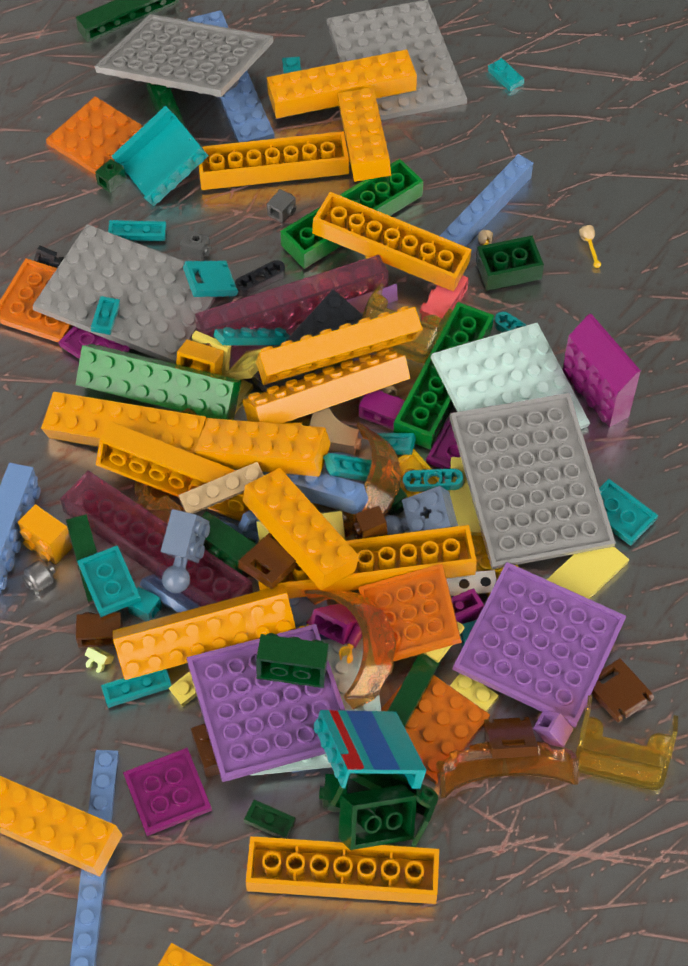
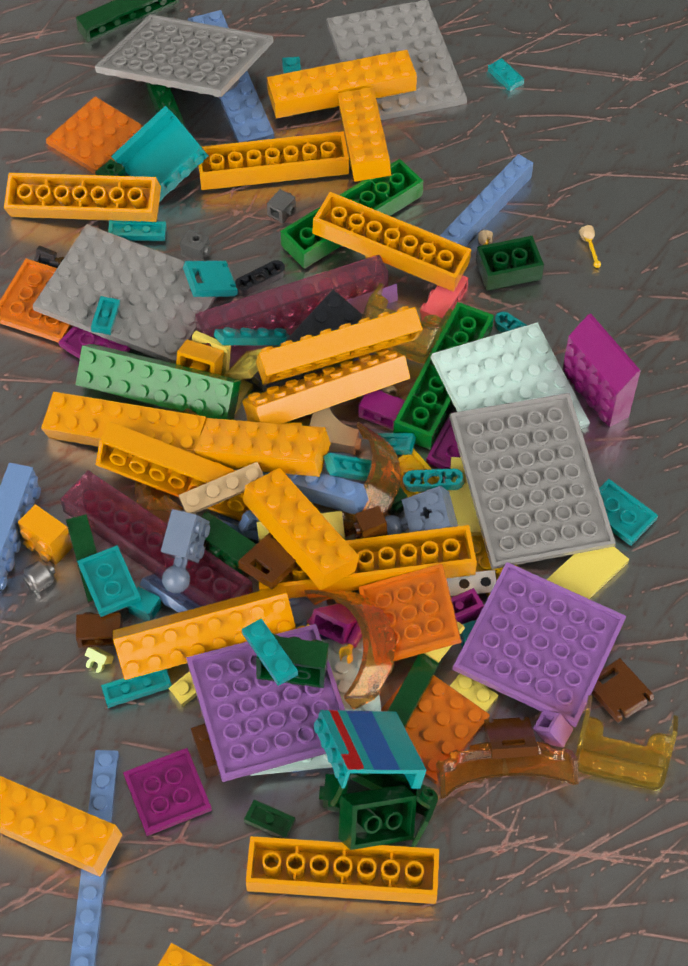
(82, 197): none -> light orange brick
(269, 652): none -> teal plate

